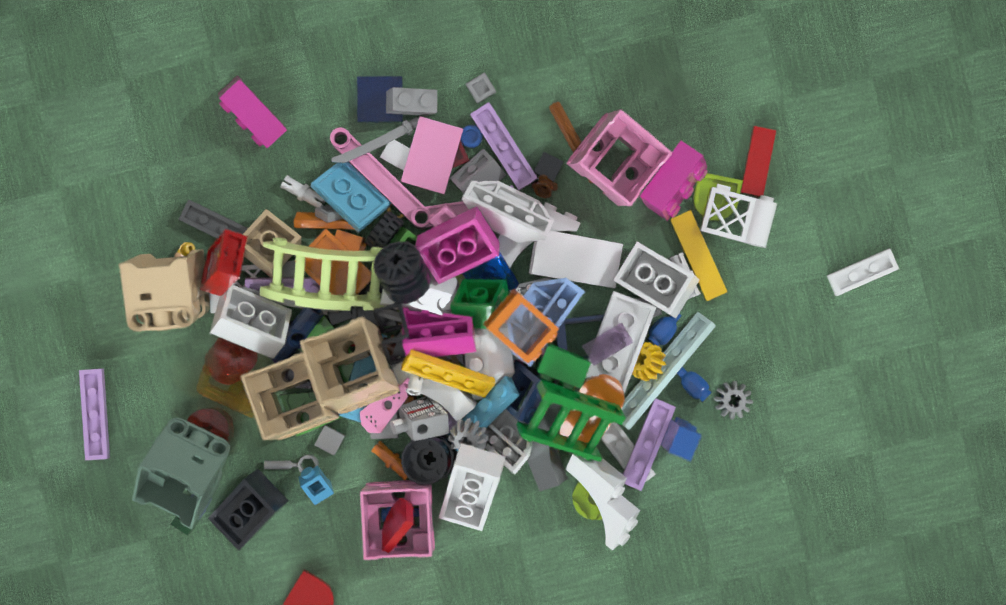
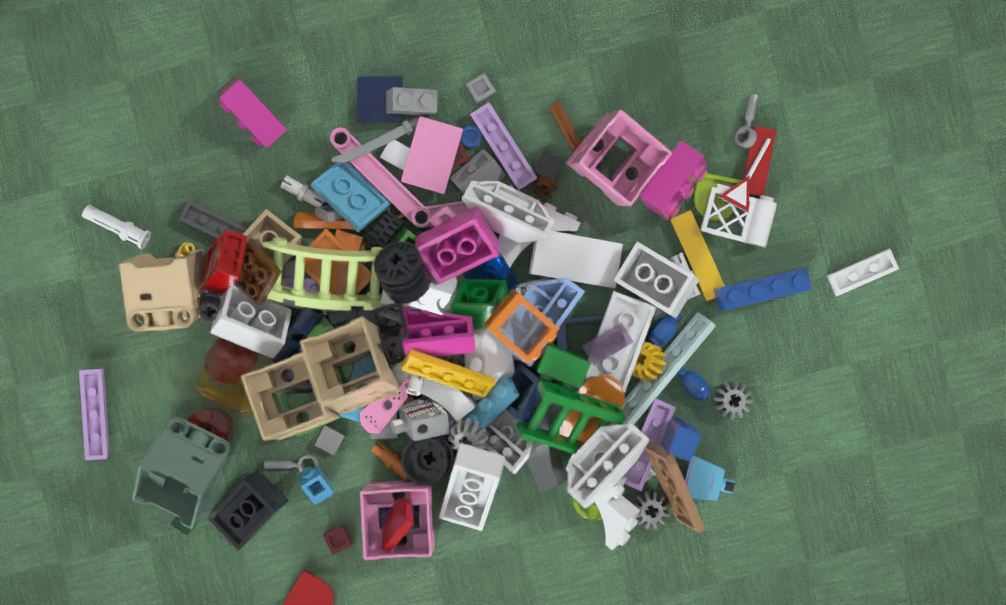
(125, 230): none -> white pin
(206, 300): none -> black bush
(257, 274): none -> reddish brown tile
(337, 539): none -> dark red tile
(603, 461): none -> white wedge
(656, 503): none -> light grey gear
(674, 486): none -> medium nougat tile
(706, 479): none -> medium azure torso
(739, 194): none -> piece
(749, 117): none -> light grey piece
(762, 289): none -> blue brick

